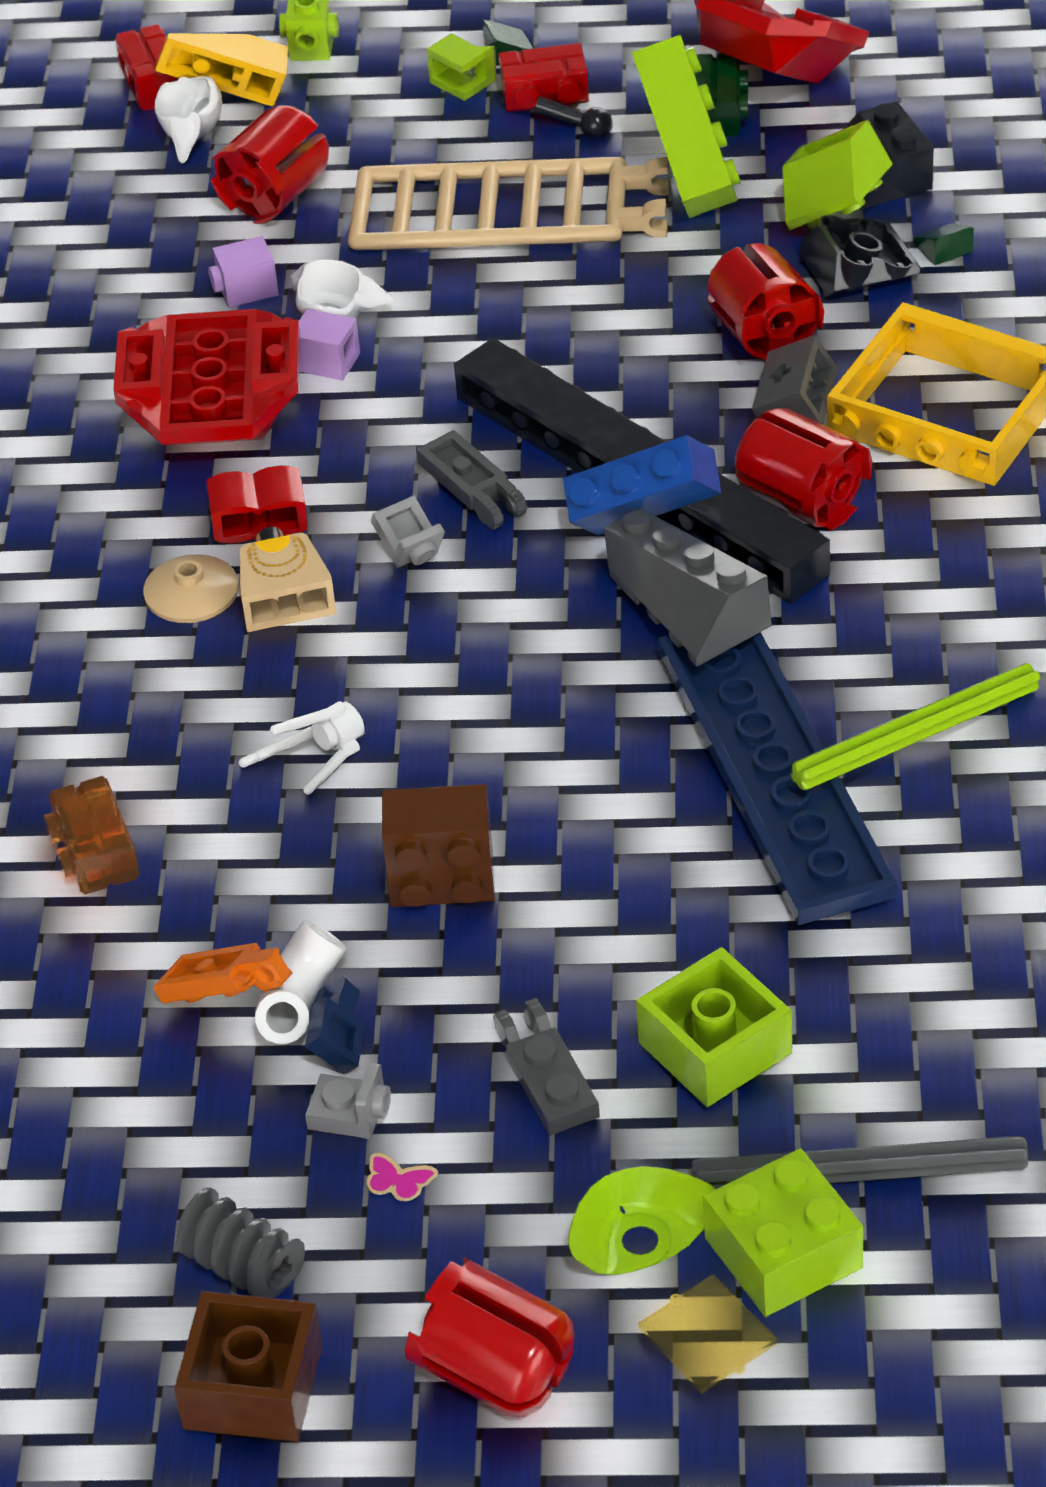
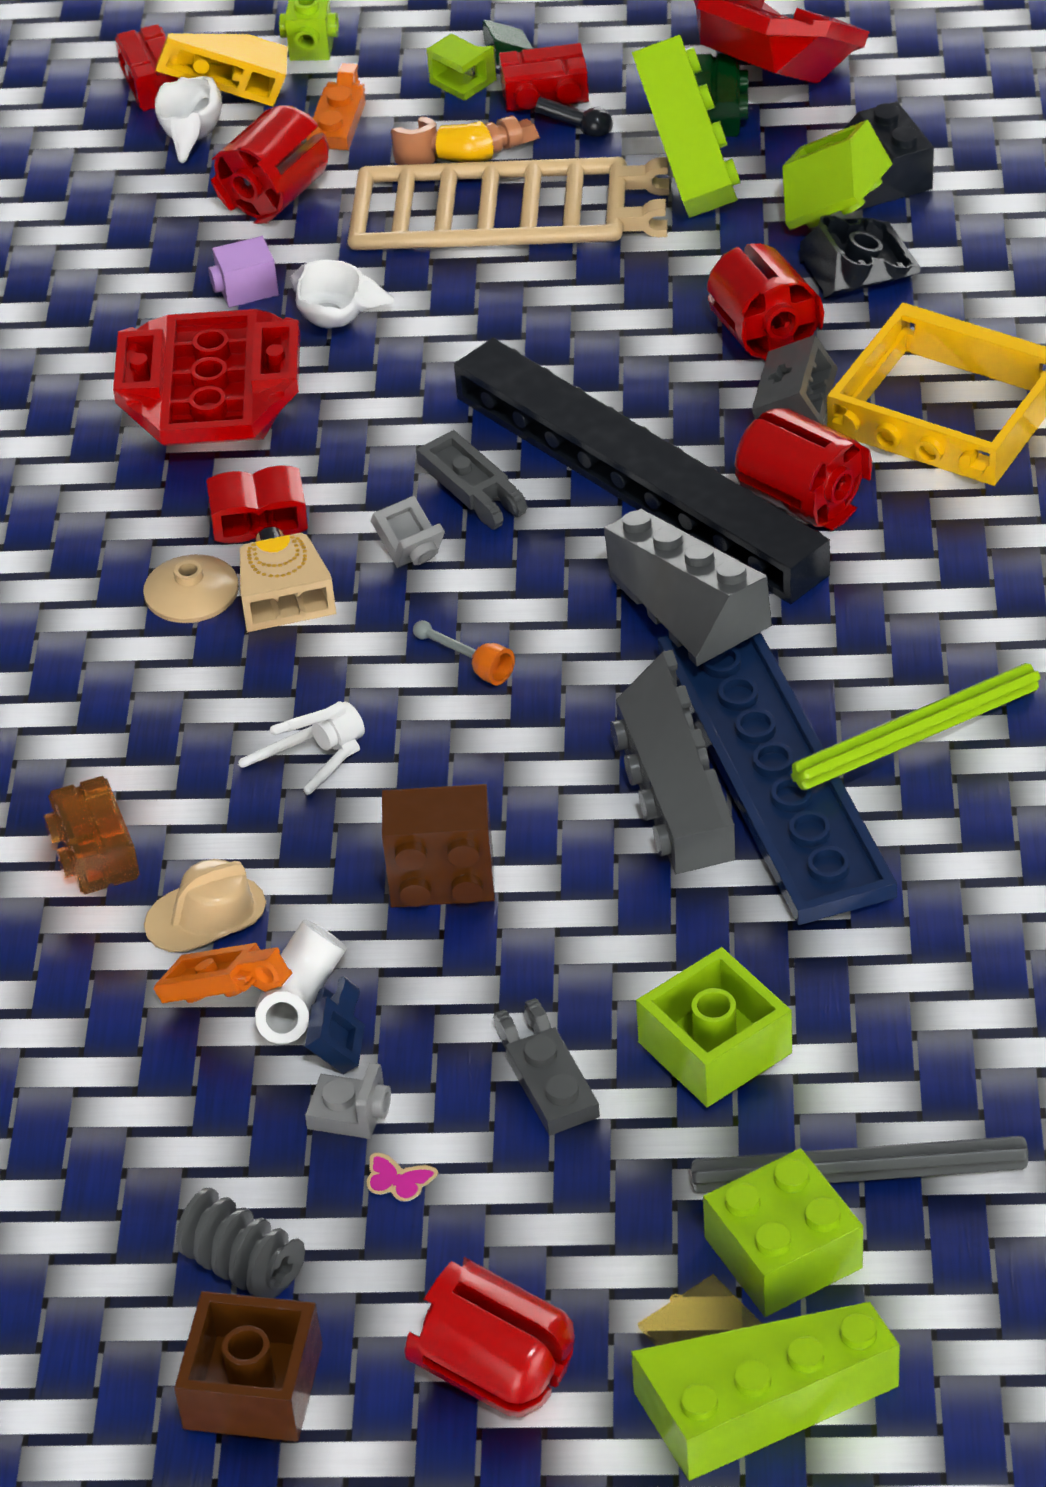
(208, 905): none -> tan piece
(328, 344): lavender brick -> none
(340, 108): none -> orange hinge
(460, 141): none -> piece
(489, 661): none -> orange hinge
(649, 480): blue brick -> none
(652, 1199): lime piece -> none
(672, 769): none -> dark grey wedge
(762, 1382): none -> lime wedge
(946, 242): dark green slope -> none

